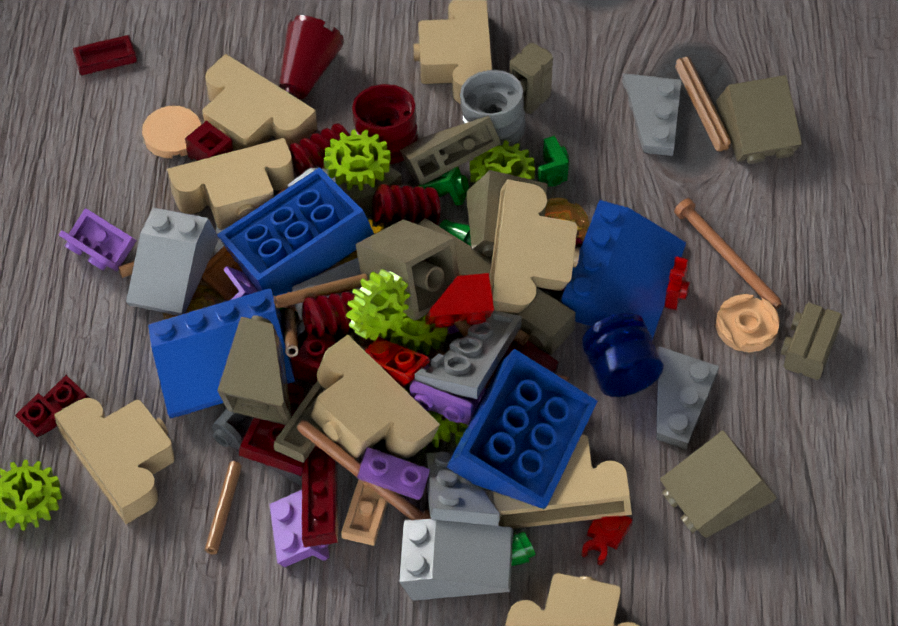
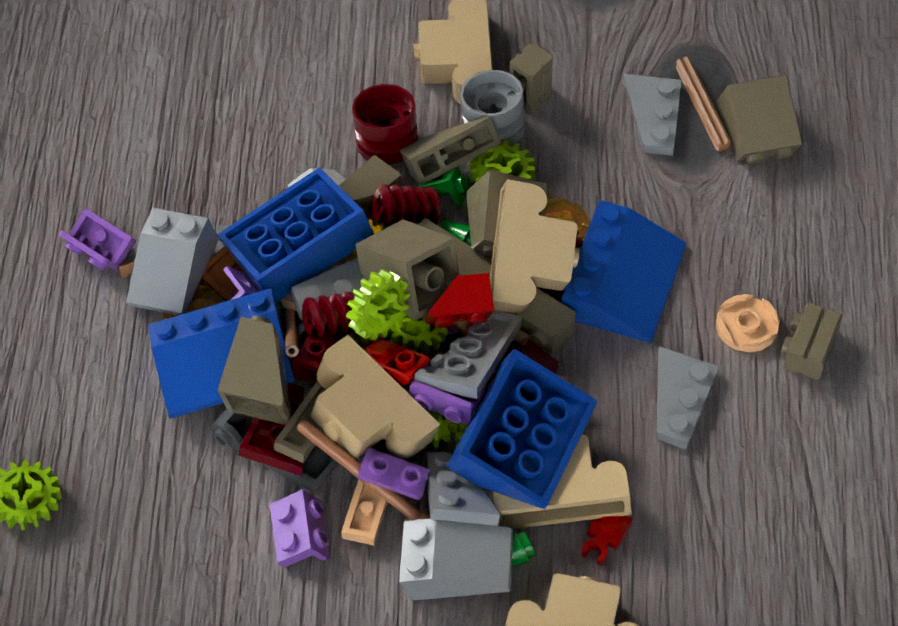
(40, 410): dark red slope -> none
(104, 55): dark red tile -> none
(119, 451): tan brick -> none
(166, 130): light nougat tile -> none
(207, 142): dark red brick -> none
(223, 507): medium nougat piece -> none
(232, 181): tan brick -> none
(253, 108): tan brick -> none
(307, 54): dark red cone -> none
(312, 151): dark red piece -> none
(319, 499): dark red tile -> none
(324, 289): medium nougat piece -> none
(357, 159): lime gear -> none
(557, 163): green bracket -> none
(622, 355): clear blue wheel -> none
(678, 286): red plate -> none
(686, 210): nougat bar -> none
(716, 486): dark tan slope -> none

